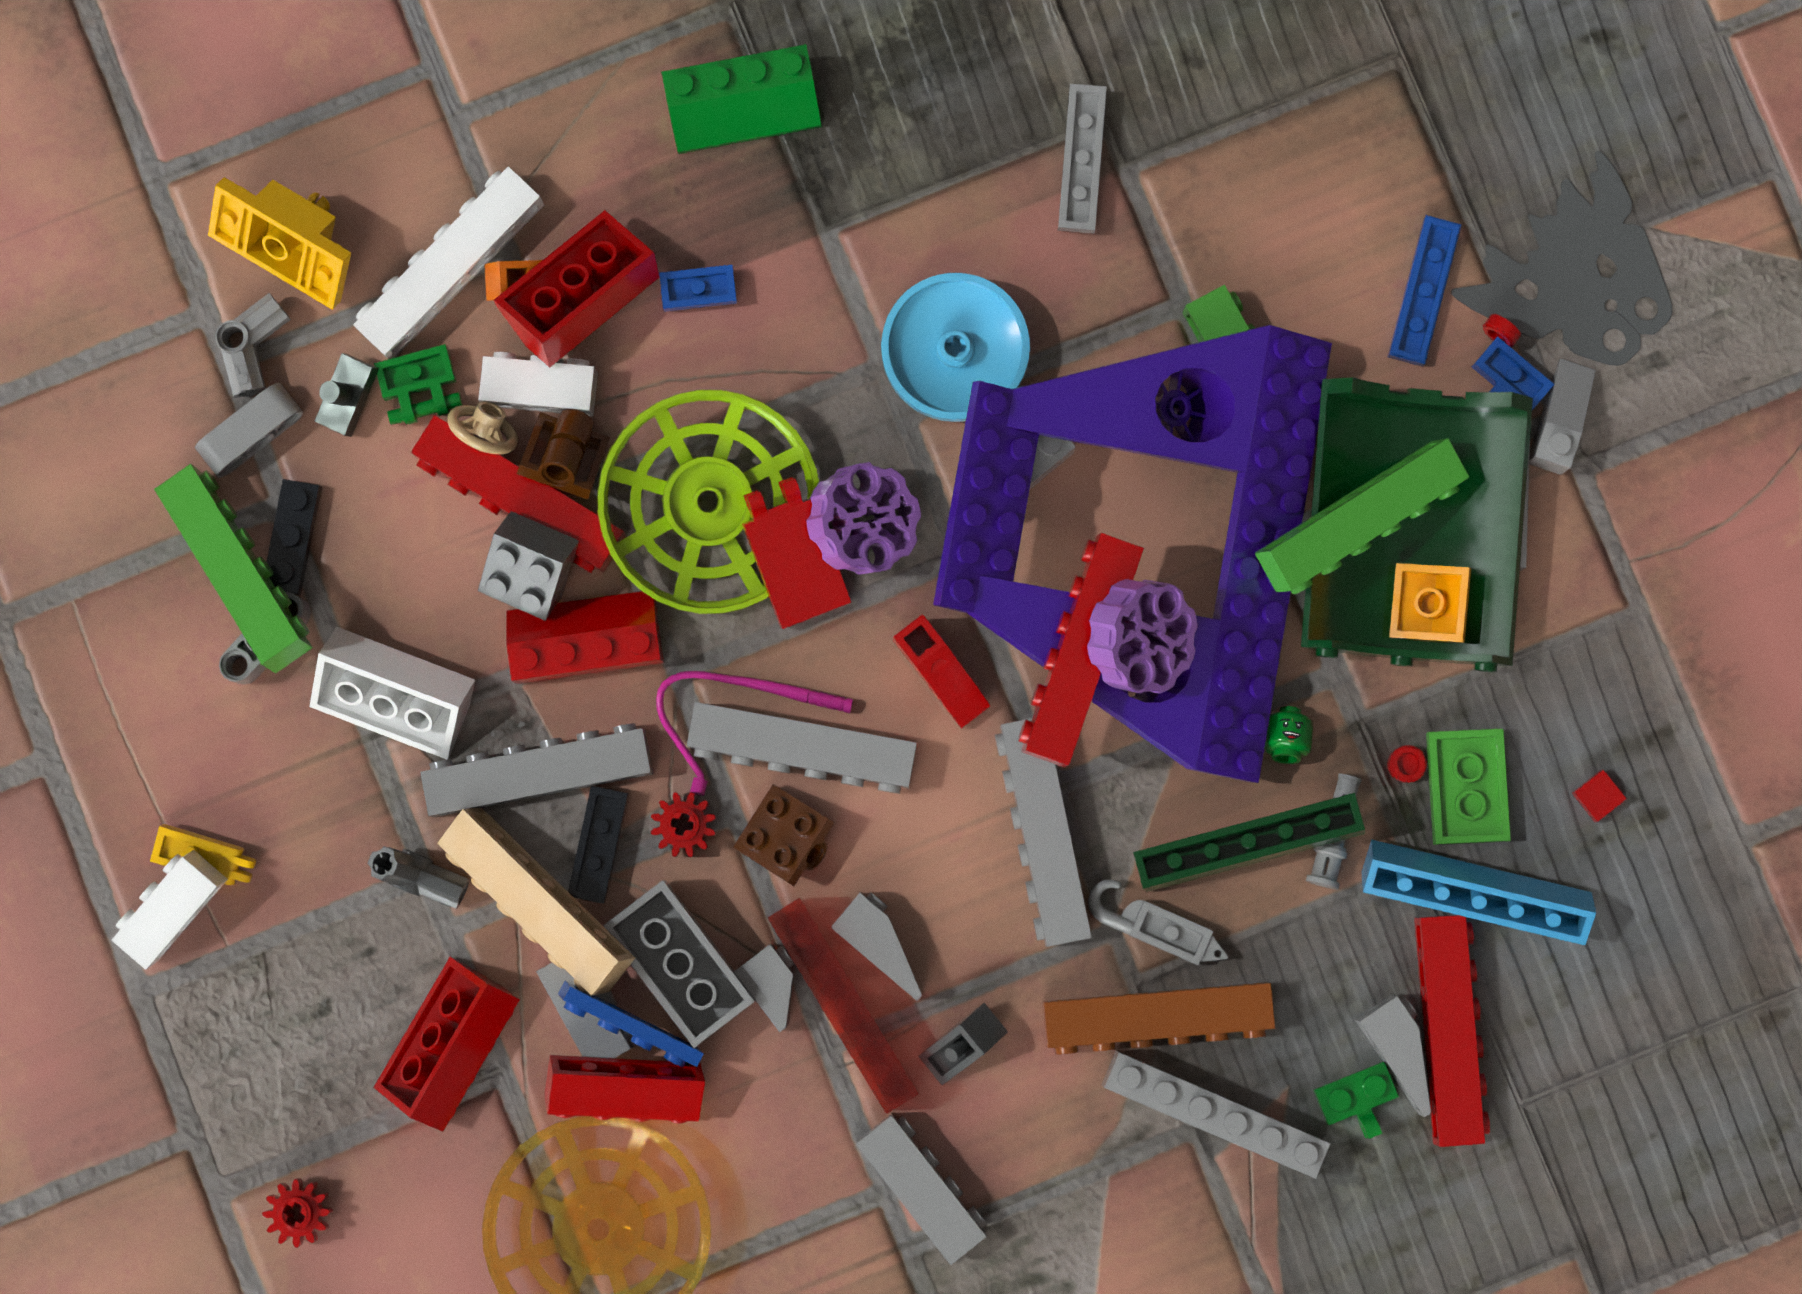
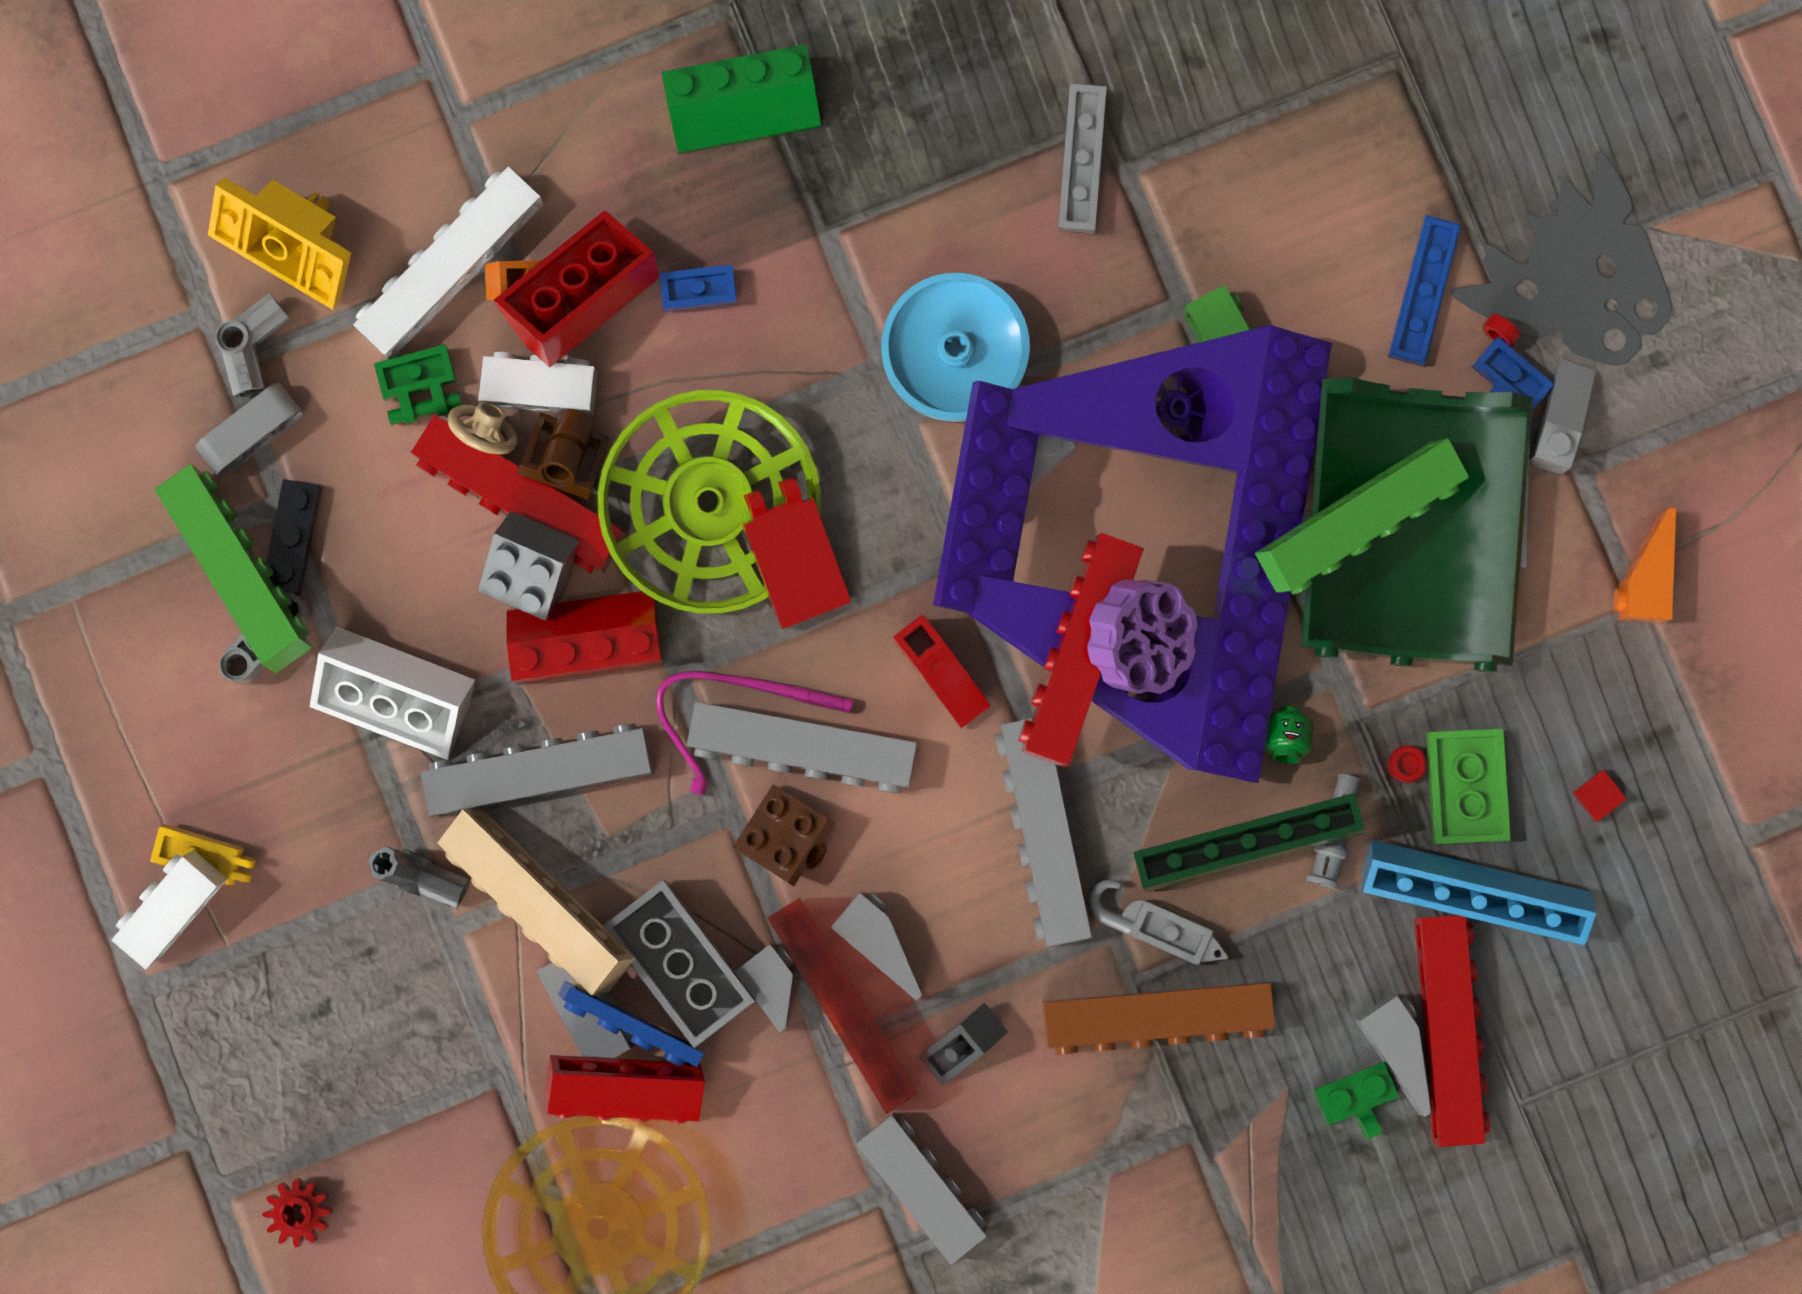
(345, 394): tile -> none
(446, 1044): red slope -> none
(598, 844): black plate -> none
(677, 811): red gear -> none
(876, 485): medium lavender connector -> none
(1215, 1114): light grey brick -> none
(1430, 603): light orange slope -> none
(1648, 583): none -> orange slope

